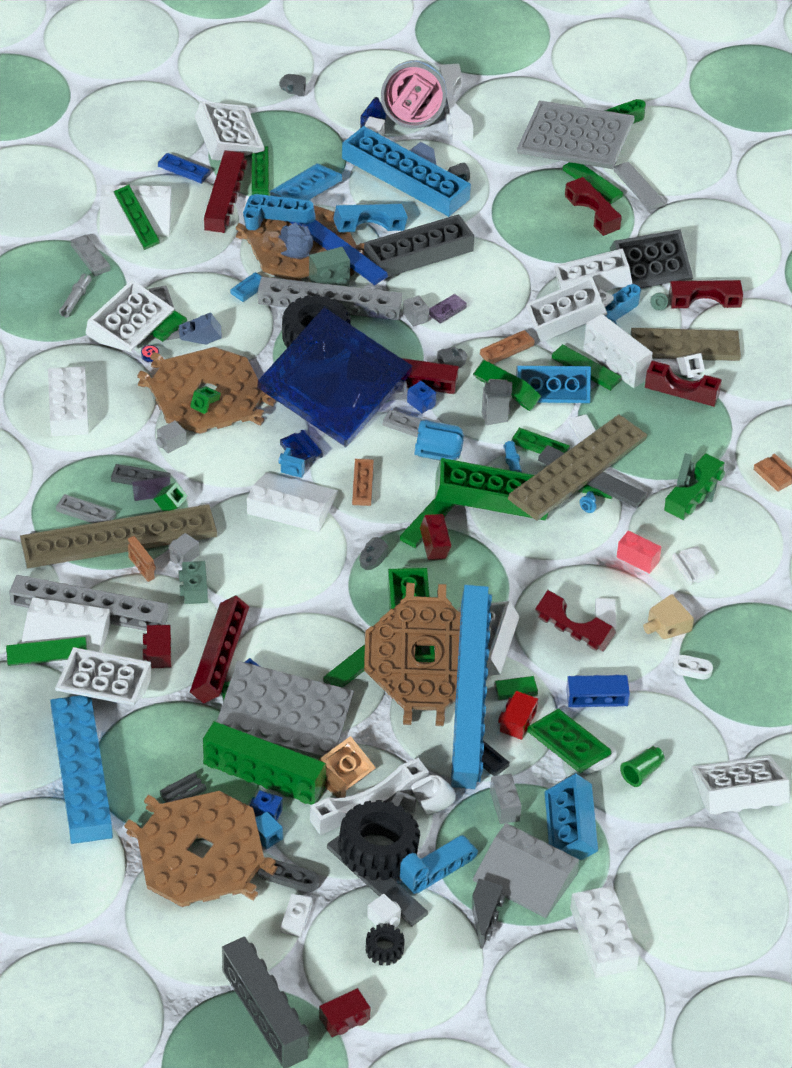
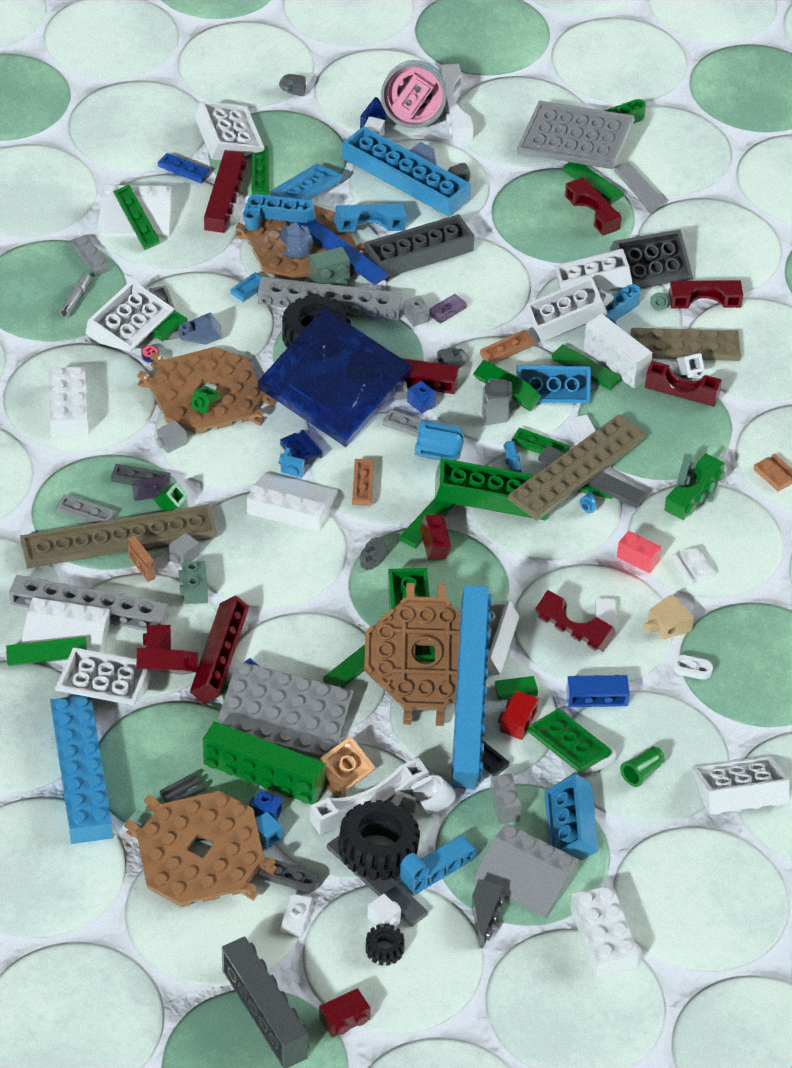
(167, 661): none -> dark red slope

